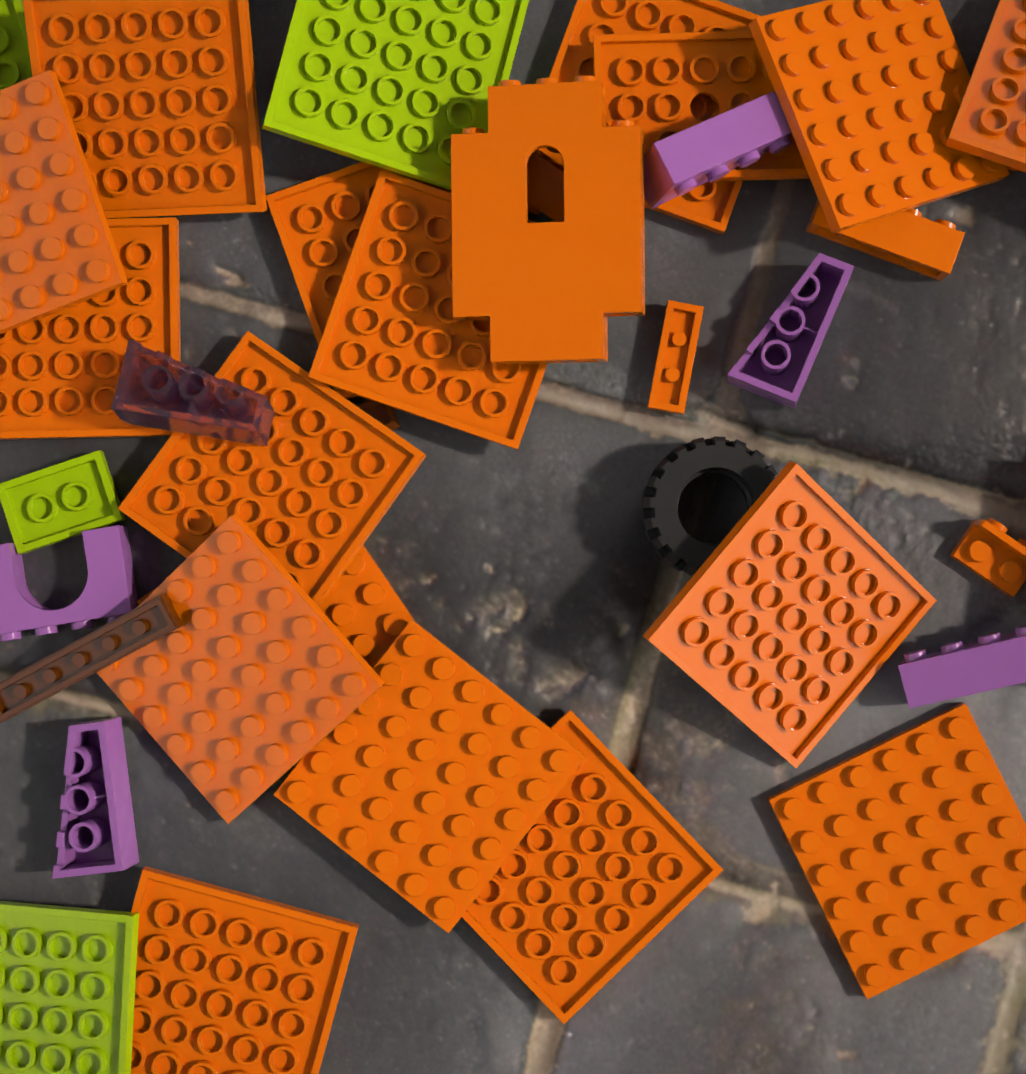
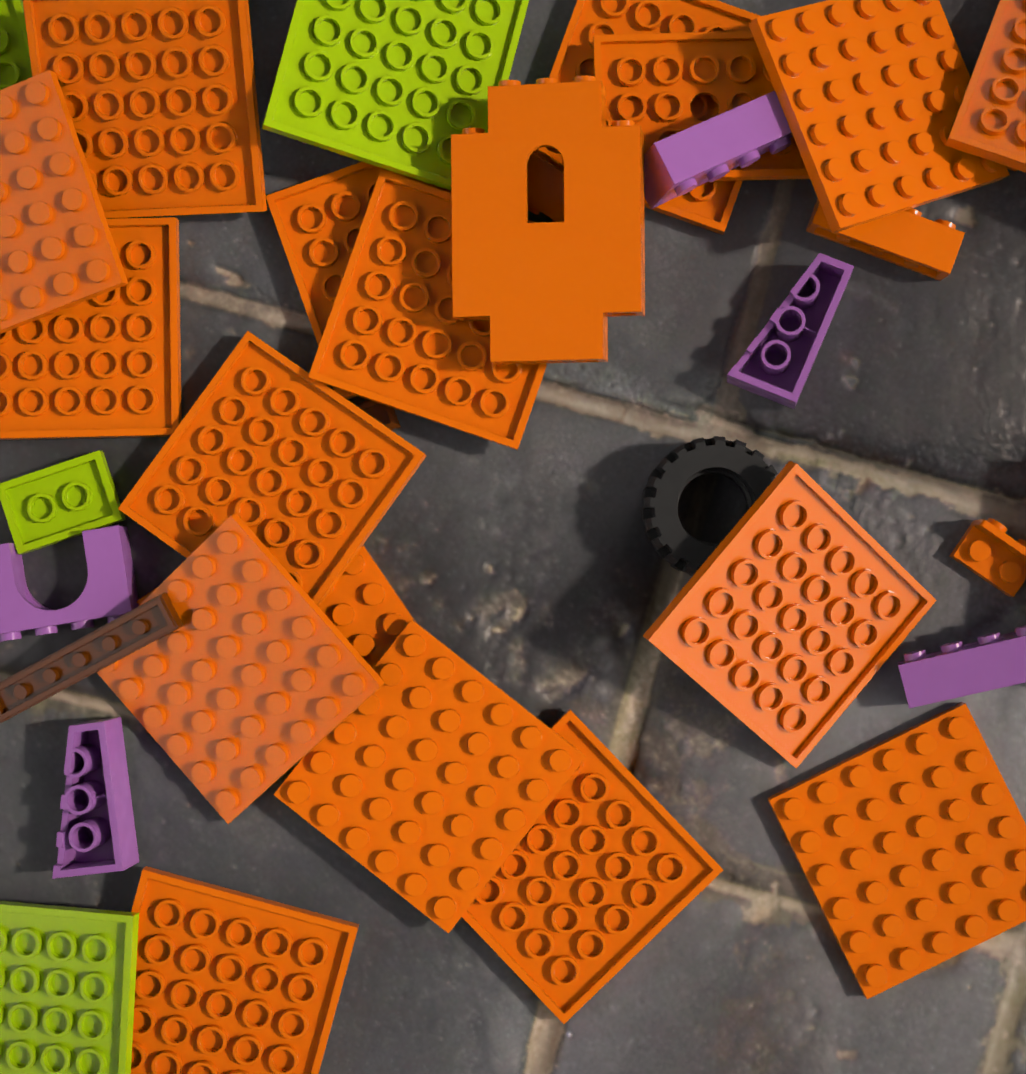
(186, 399): wedge -> none
(675, 357): orange plate -> none

